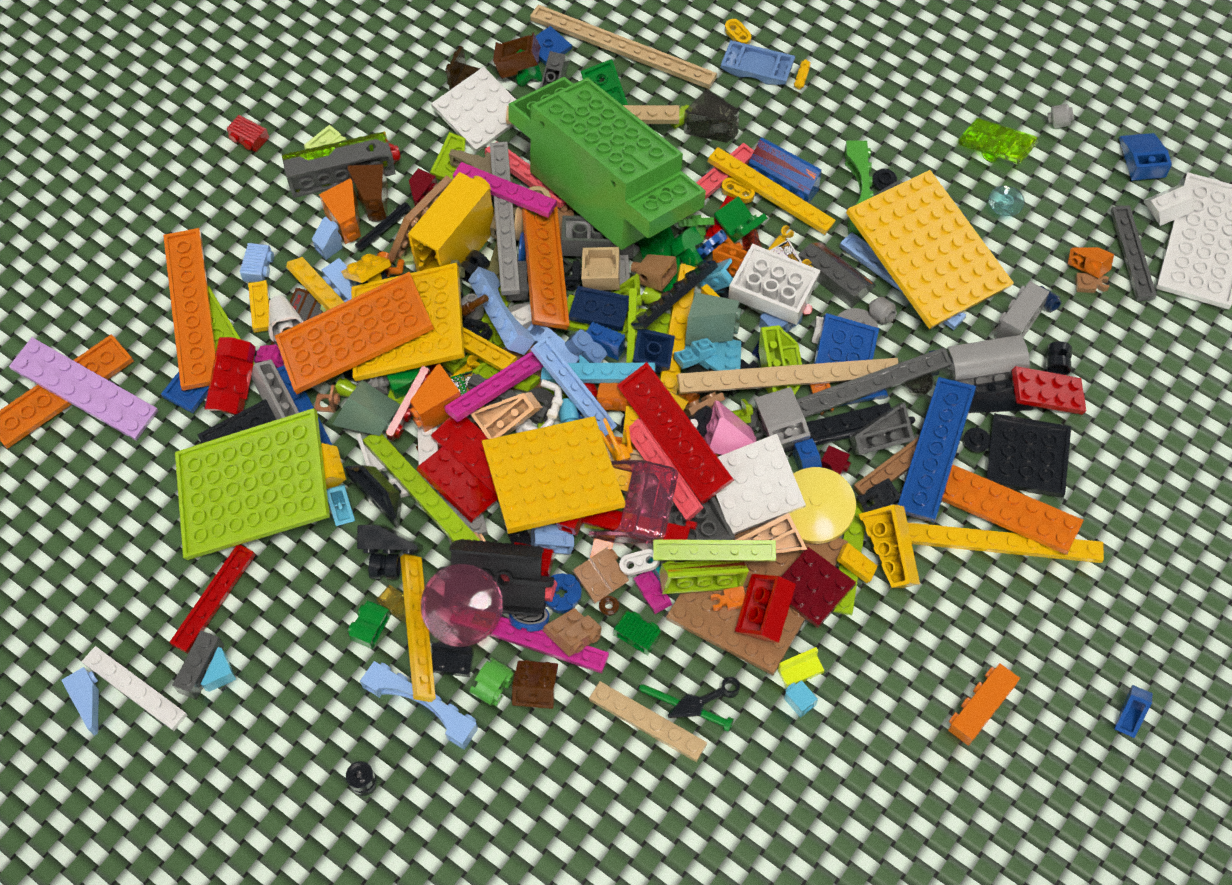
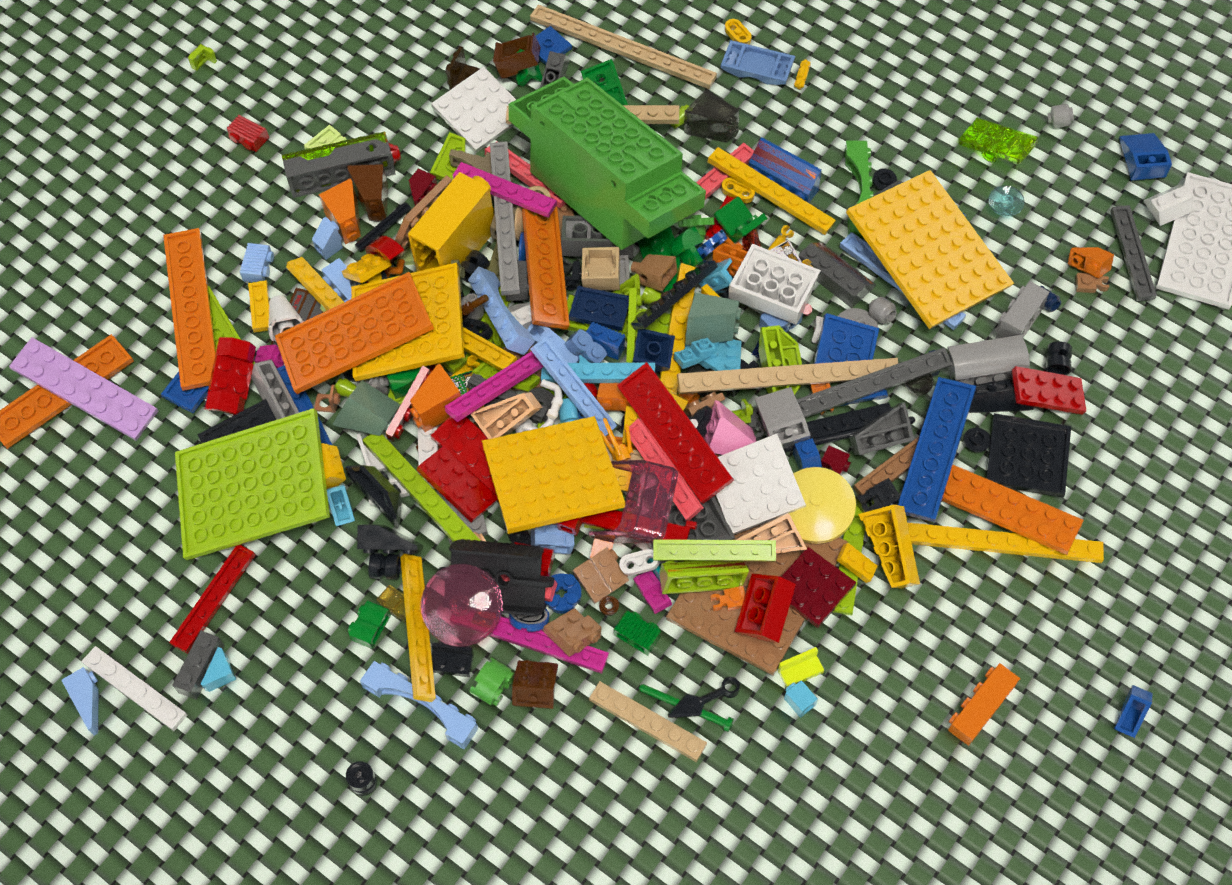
(200, 56): none -> lime bracket
(385, 246): none -> red slope

